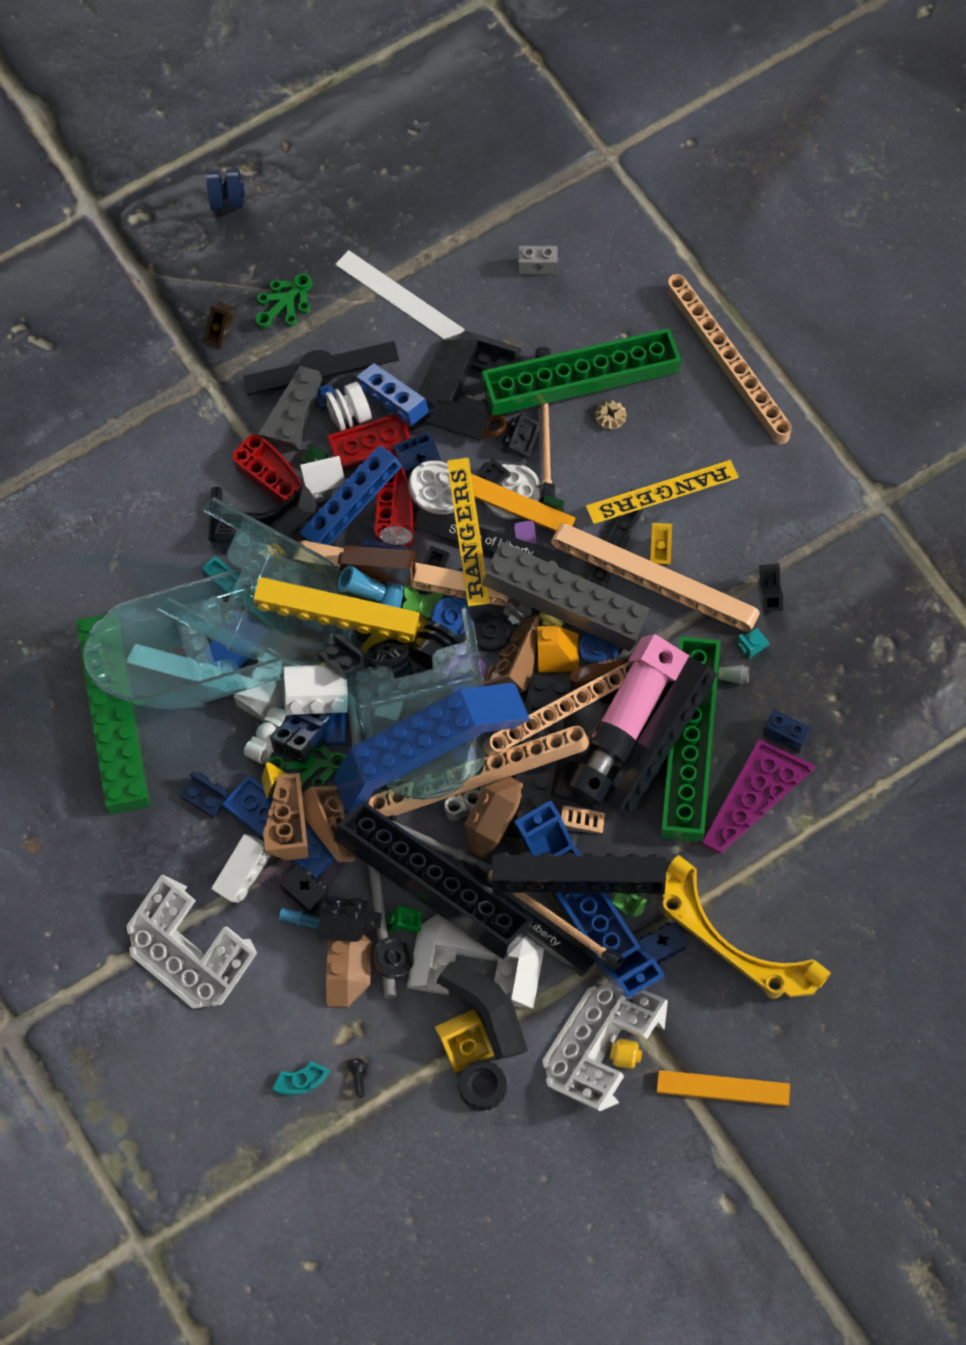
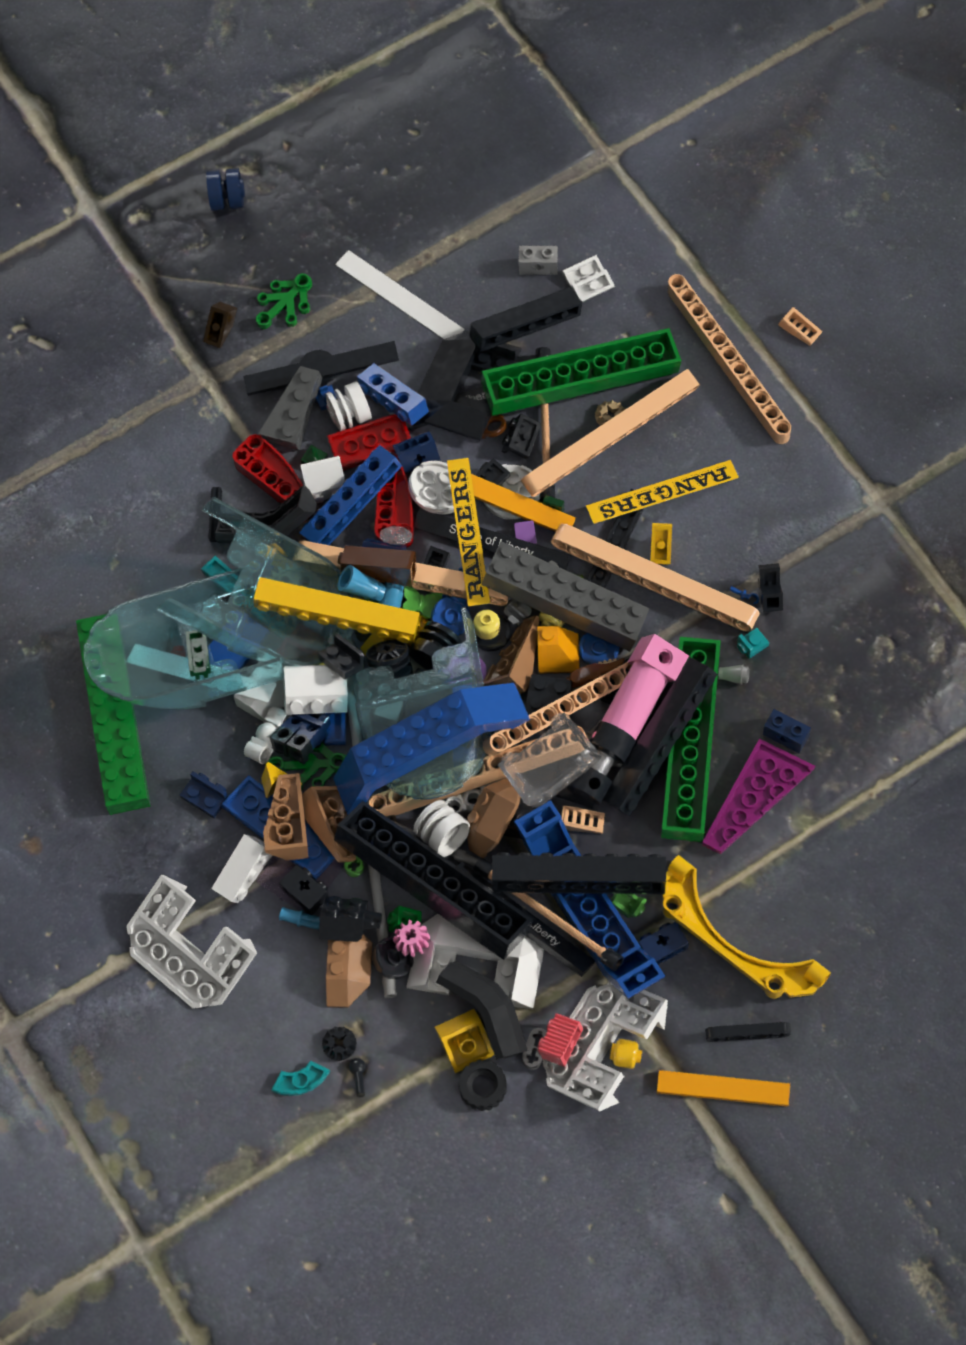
(198, 654): none -> hinge
(339, 1053): none -> black gear
(359, 870): none -> bright green bush
(414, 944): none -> bright pink gear
(441, 828): none -> white wheel
(486, 624): none -> light yellow head
(525, 319): none -> black brick
(531, 1047): none -> light grey beam
(550, 762): none -> clear windscreen
(560, 1039): none -> coral brick
(588, 278): none -> white slope
(609, 433): none -> light nougat beam
(743, 594): none -> blue hand
(747, 1032): none -> black beam
(792, 329): none -> light nougat slope

